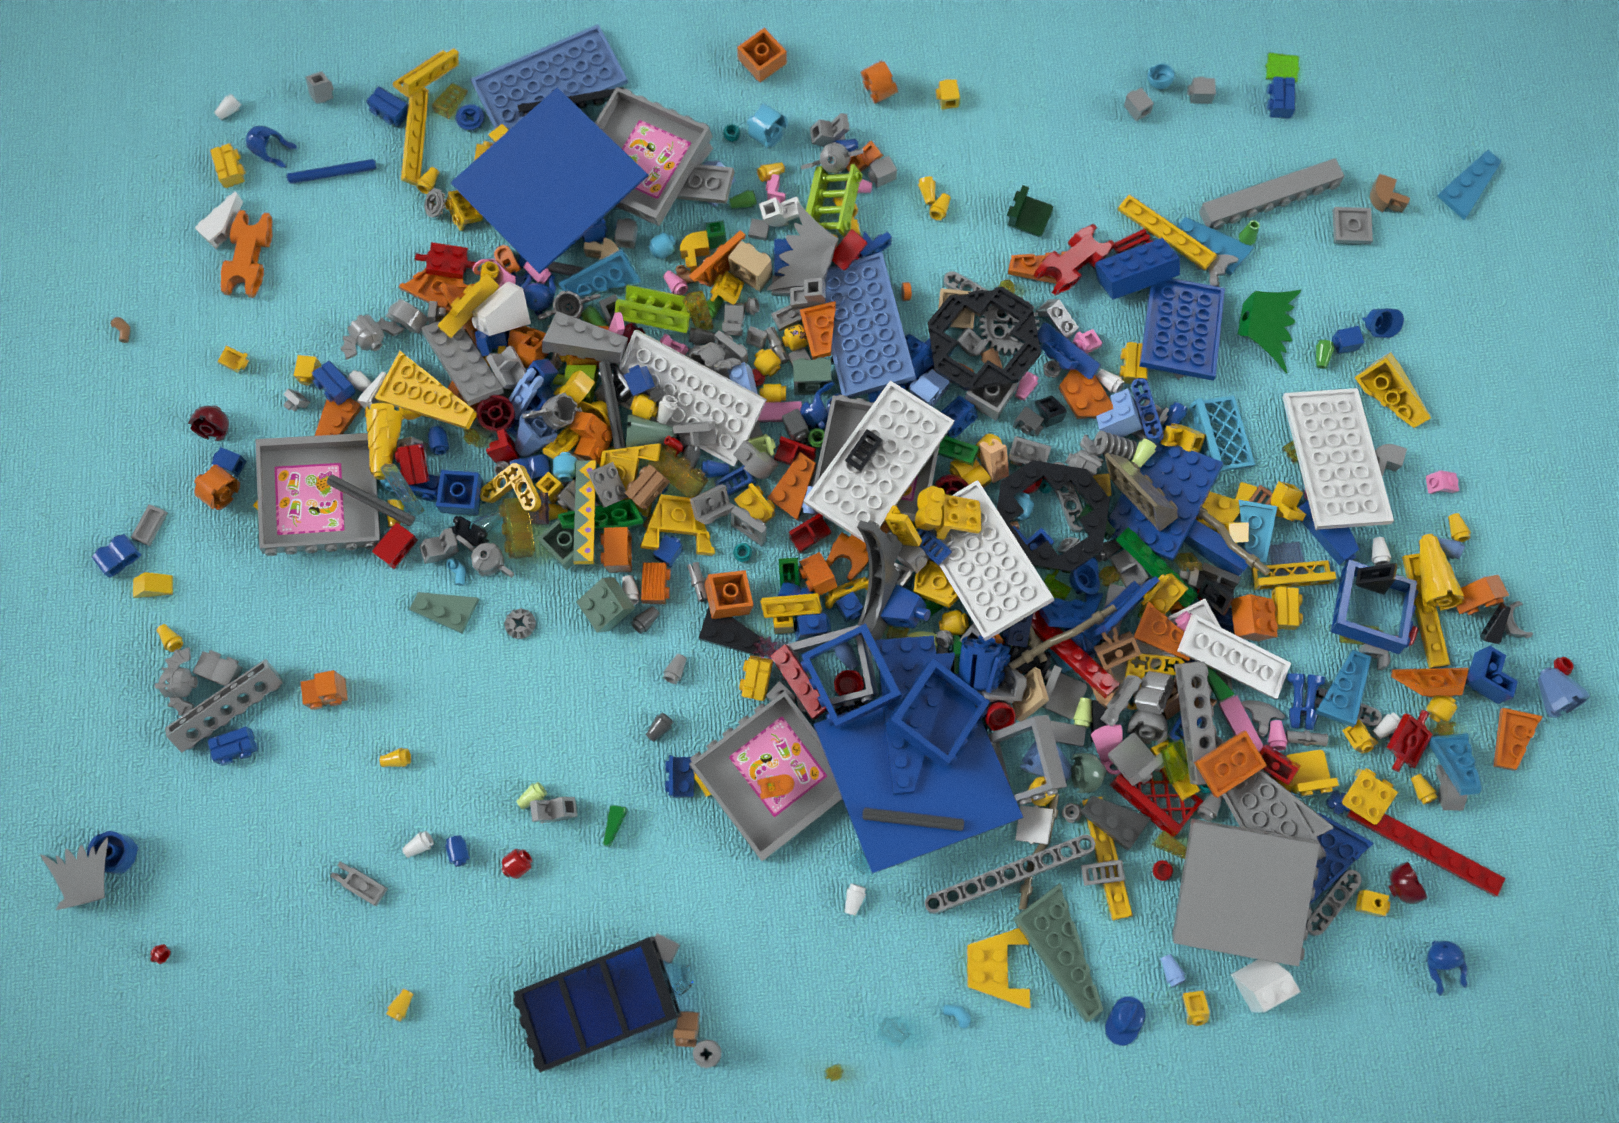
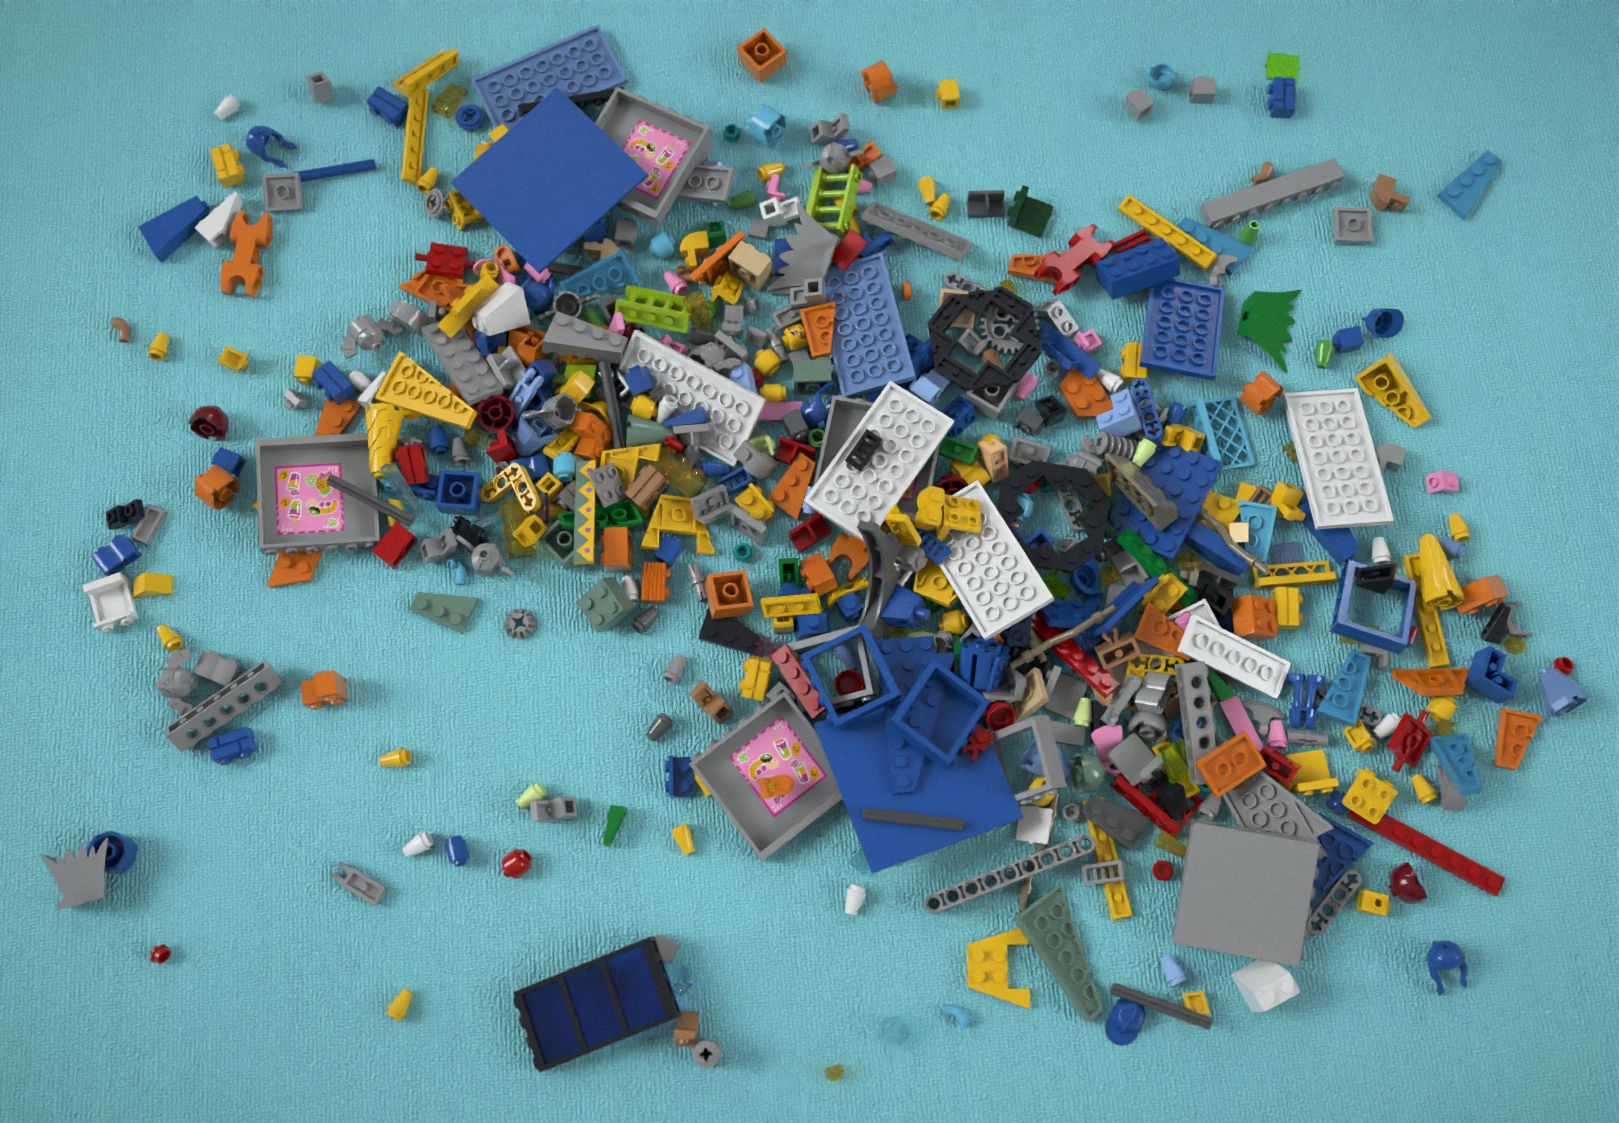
(111, 602): none -> white panel
(125, 515): none -> black slope
(159, 346): none -> yellow cone
(174, 227): none -> blue slope
(282, 192): none -> light grey plate
(294, 568): none -> orange wing
(460, 454): none -> light grey cone
(530, 530): none -> yellow brick
(683, 837): none -> yellow cone
(694, 416): none -> blue slope
(710, 702): none -> medium nougat brick
(917, 230): none -> light grey plate
(978, 740): none -> red plate
(985, 203): none -> dark grey panel
(1161, 1006): none -> dark grey axle
(1170, 795): none -> black slope
(1261, 393): none -> orange brick
(1265, 175): none -> medium nougat arm
(1509, 645): none -> clear yellow plate

